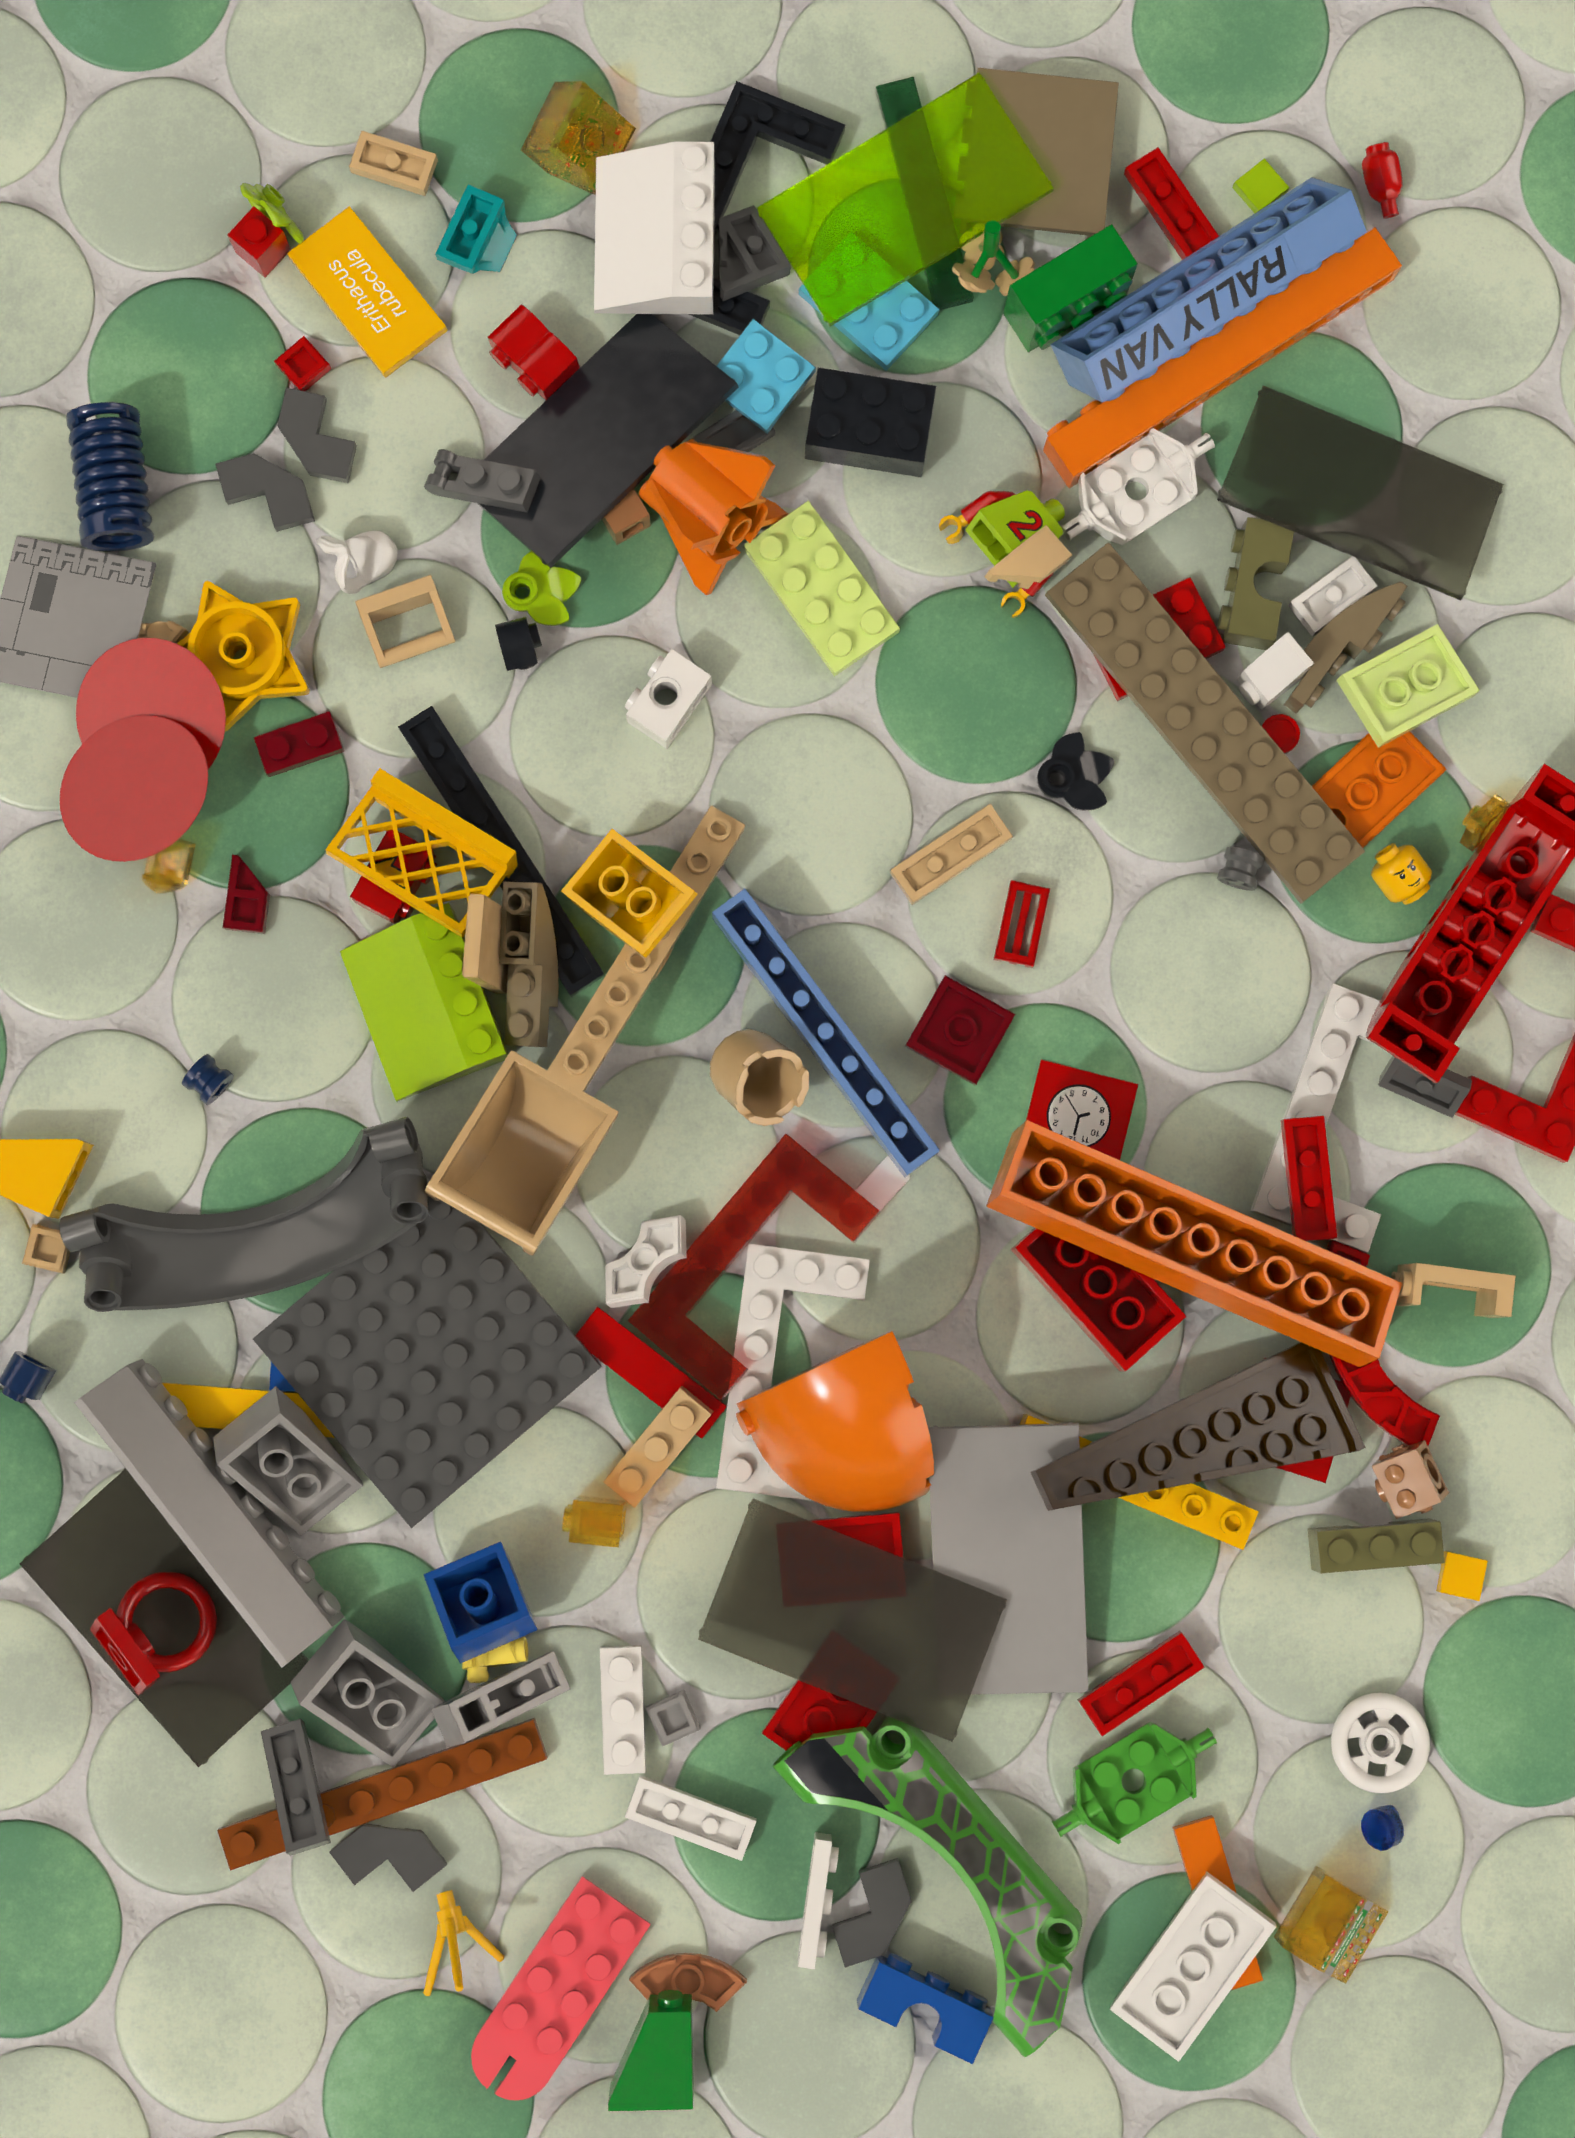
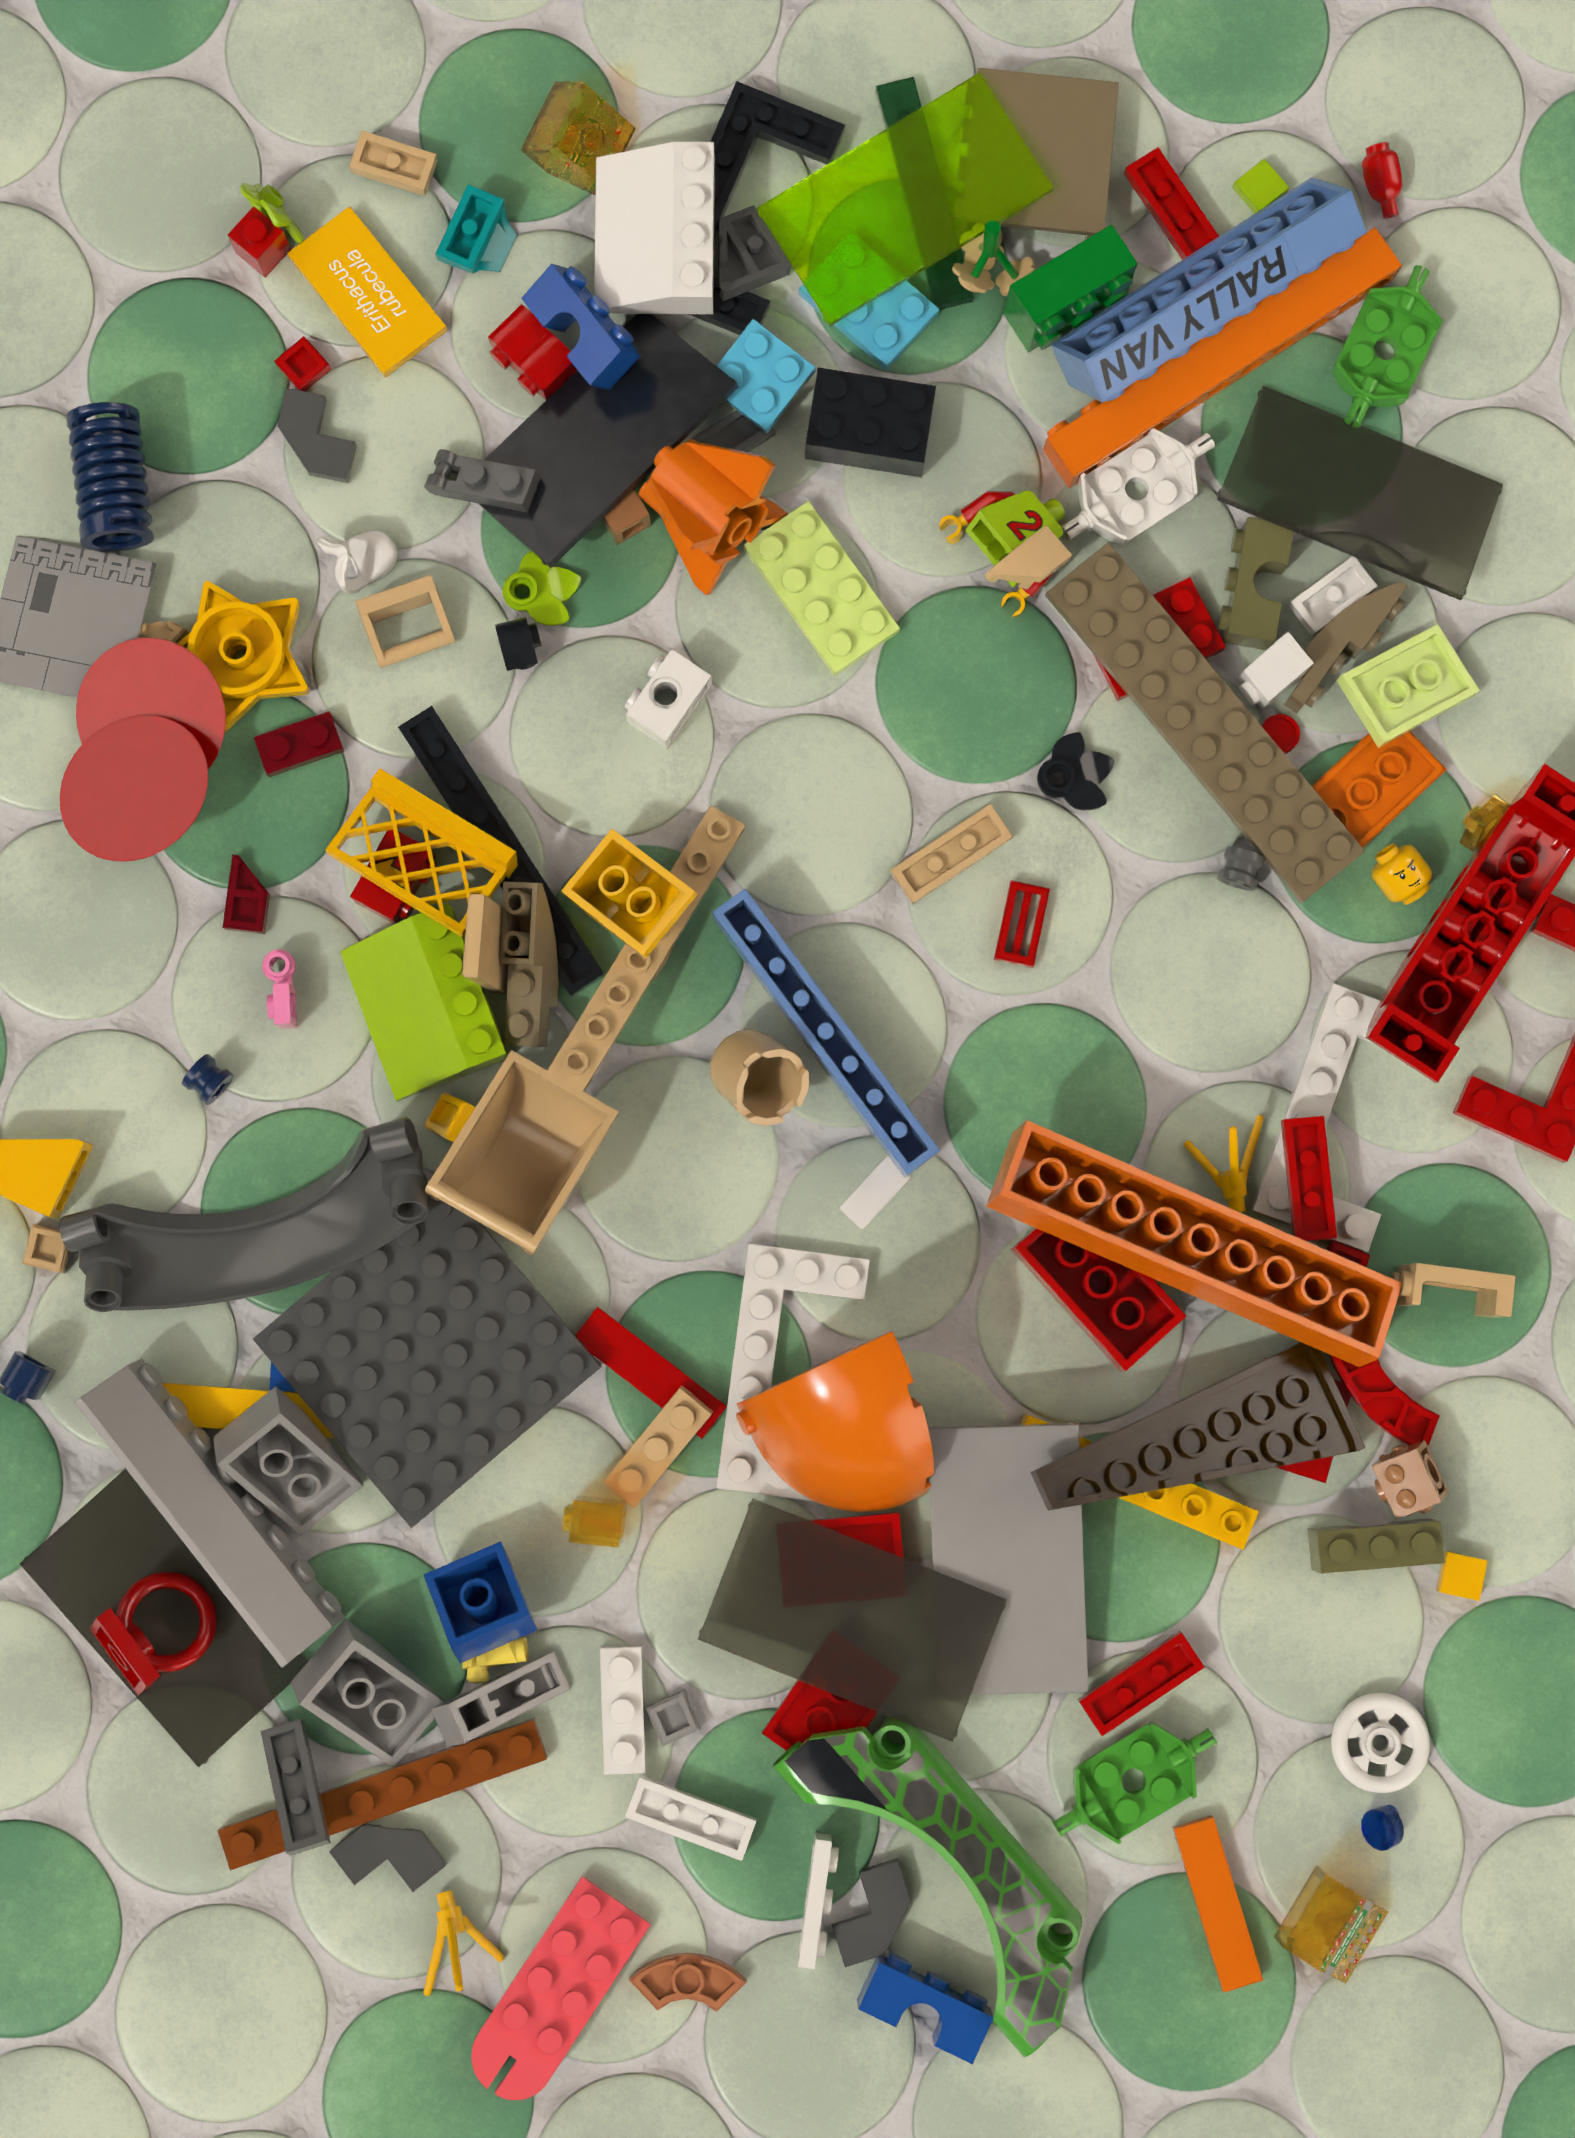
(170, 868): clear yellow plate -> none
(254, 477): dark grey tile -> none
(282, 1003): none -> bright pink plate
(449, 1116): none -> yellow tile
(603, 347): none -> blue arch
(633, 1275): white tile -> none
(658, 2058): green slope -> none
(782, 1172): clear red plate -> none
(960, 1030): dark red plate -> none
(1083, 1106): sticker -> none
(1193, 1966): white plate -> none
(1234, 1180): none -> yellow plant
(1391, 317): none -> bright green plate
(1442, 1096): dark grey plate -> none

